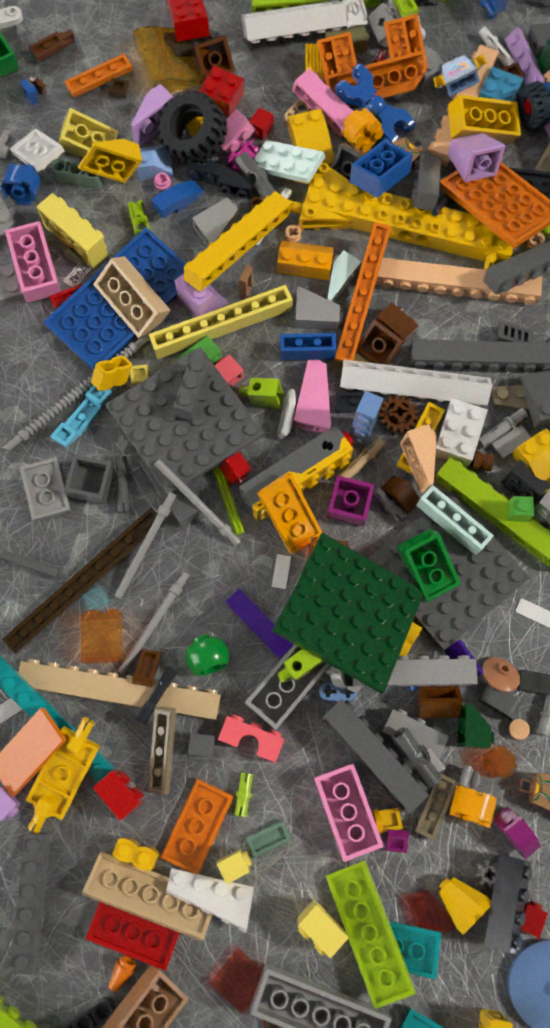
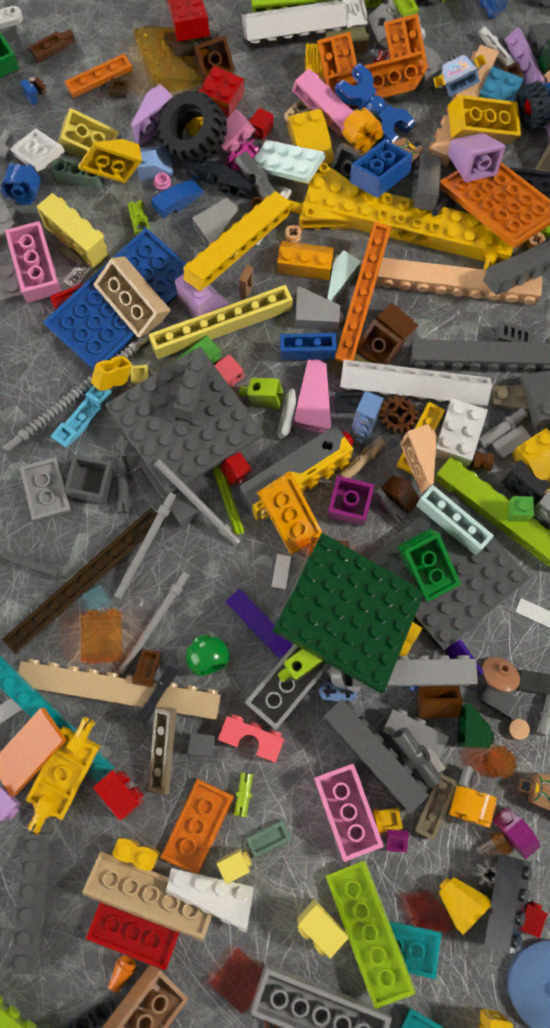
(498, 841): none -> clear orange piece

